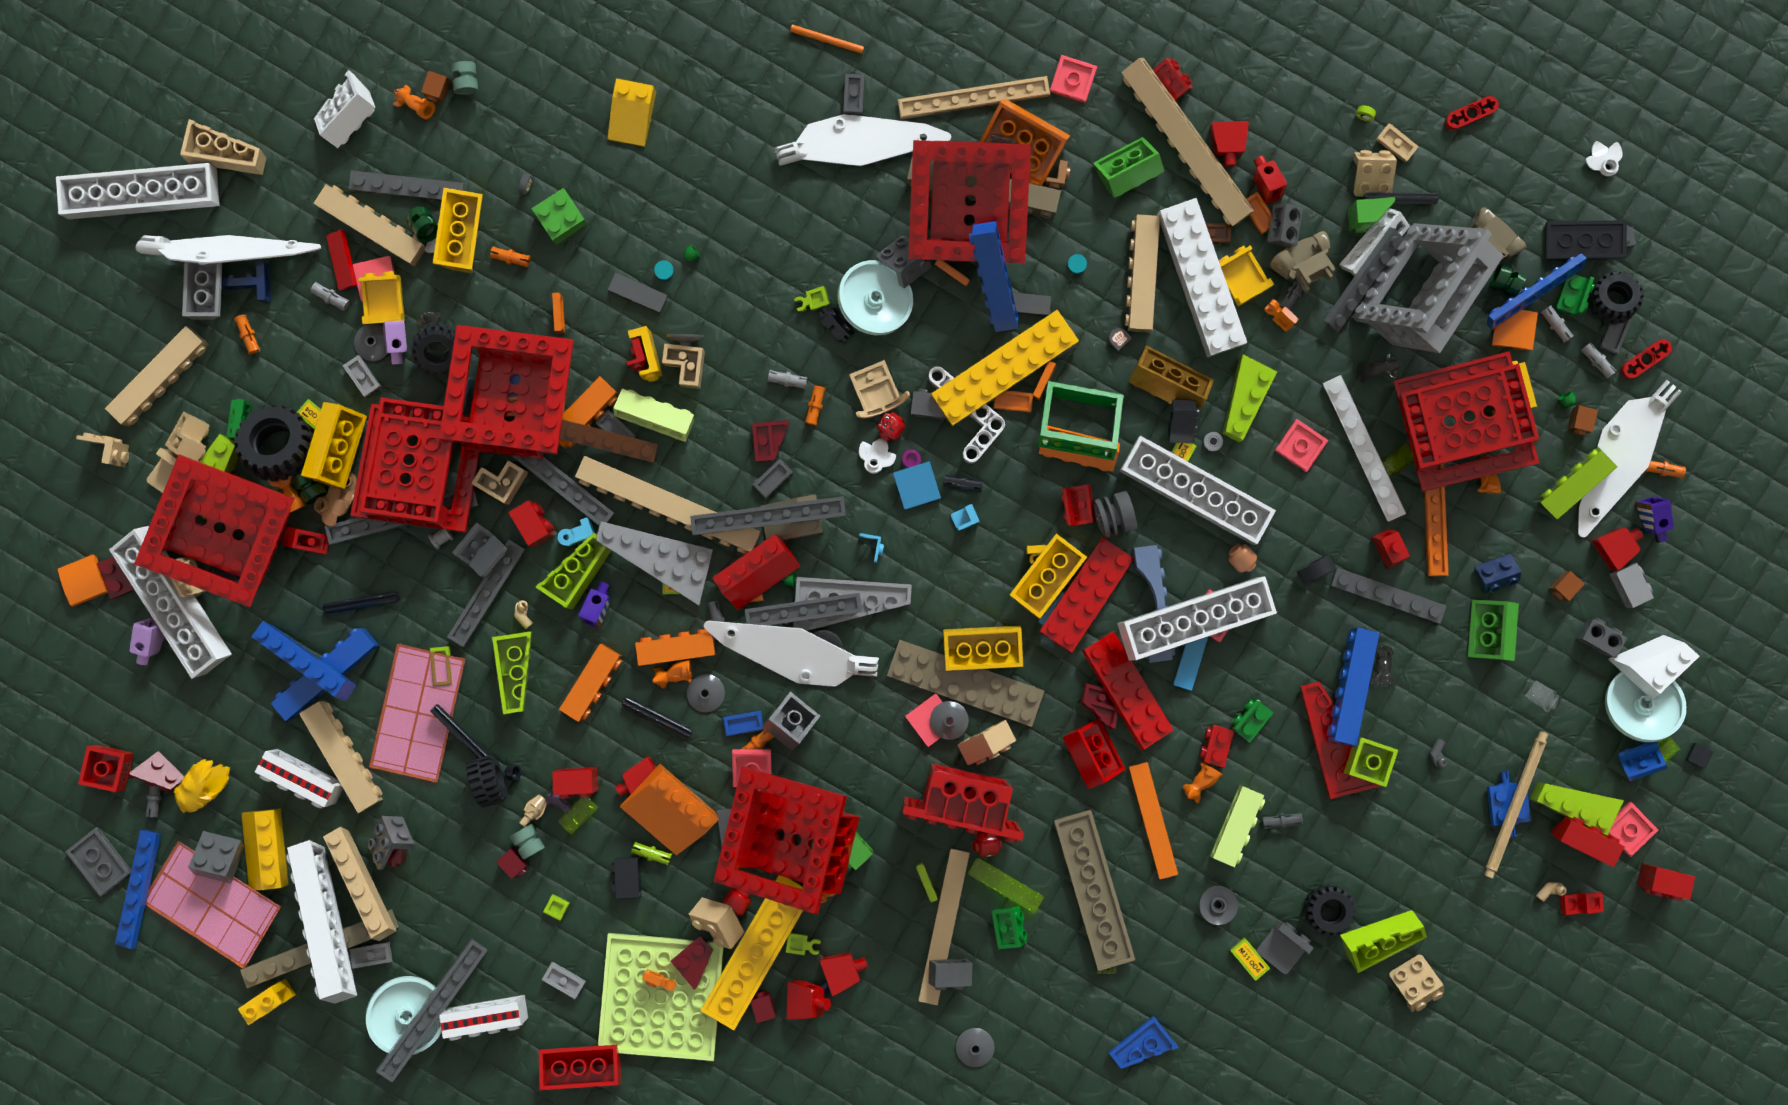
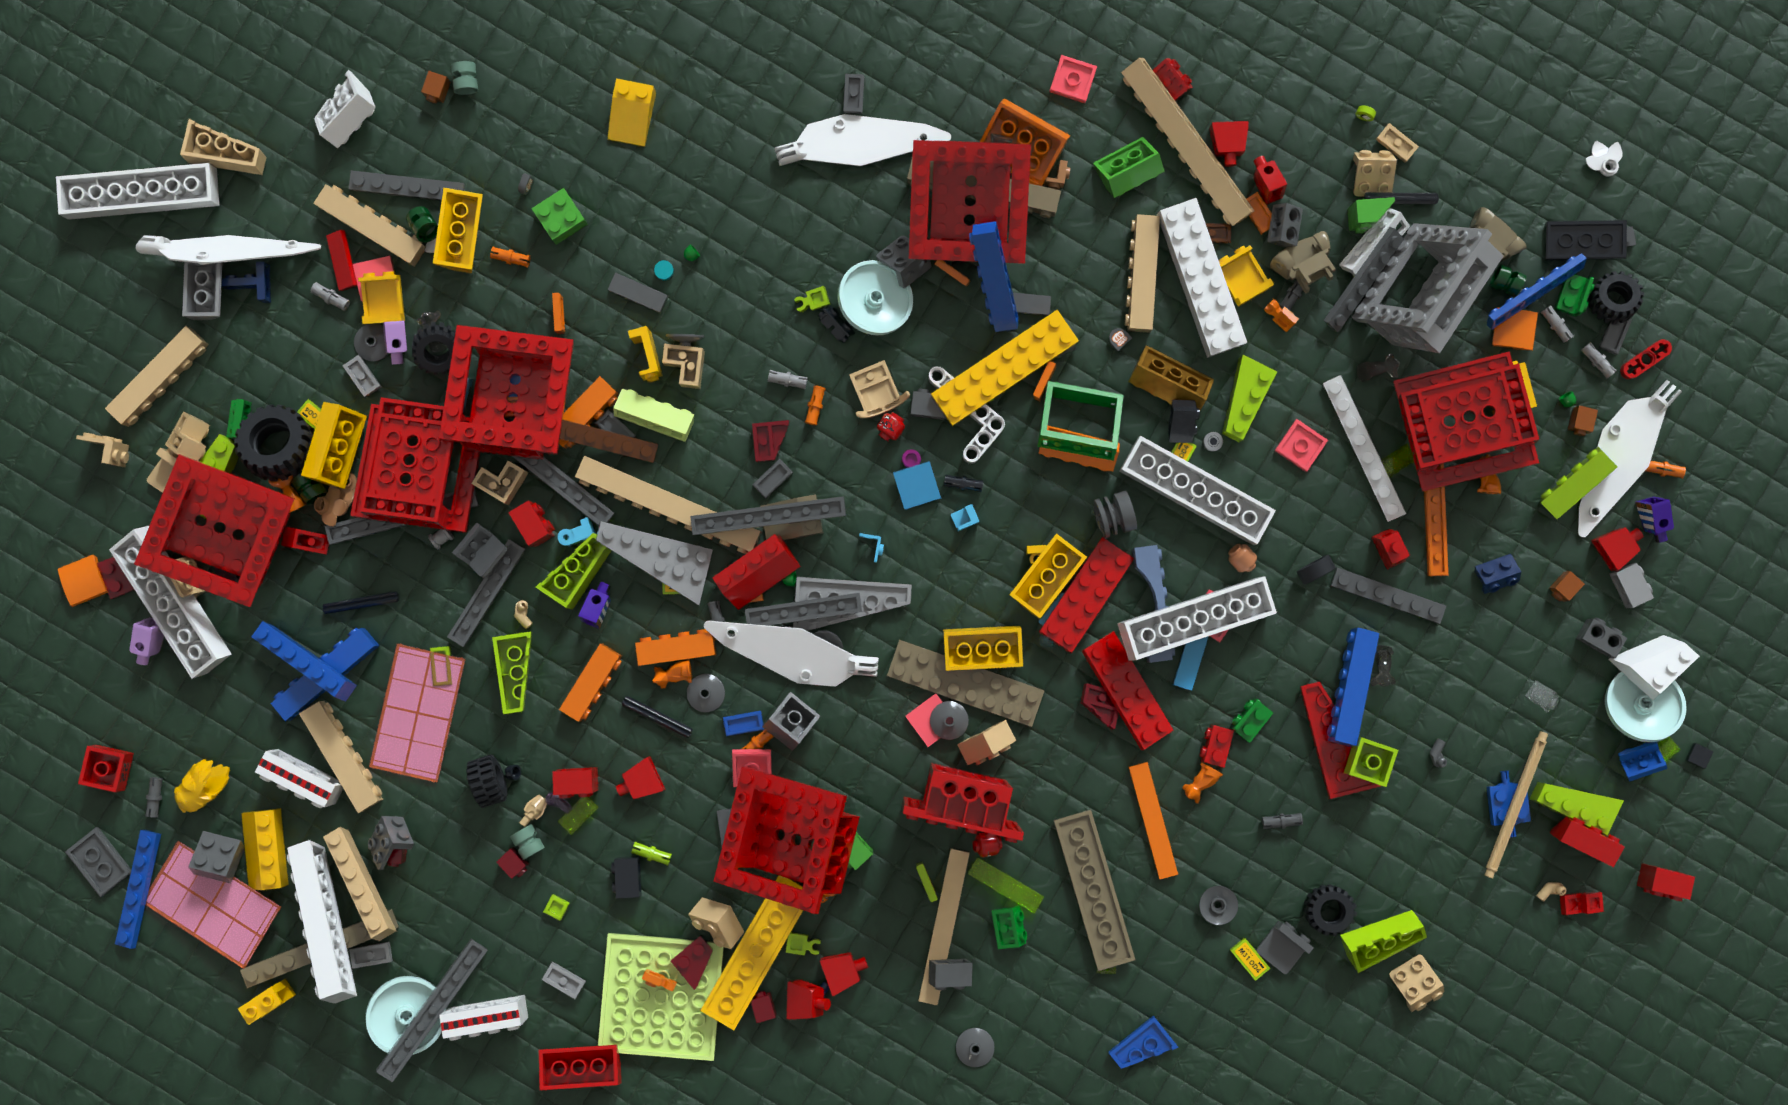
(158, 772): wing -> none
(247, 334): orange pin -> none
(423, 107): orange animal -> none
(458, 731): black axle -> none
(638, 351): red bracket -> none
(669, 810): orange slope -> none
(737, 900): red head -> none
(827, 39): orange bar -> none
(877, 452): white plate -> none
(973, 97): tan tile -> none
(1014, 401): orange tile -> none
(1077, 264): teal tile -> none
(1078, 505): red bracket -> none
(1093, 753): red slope -> none
(1237, 825): yellowish green brick -> none
(1479, 114): red beam -> none
(1493, 630): bright green slope -> none
(1632, 828): coral tile -> none

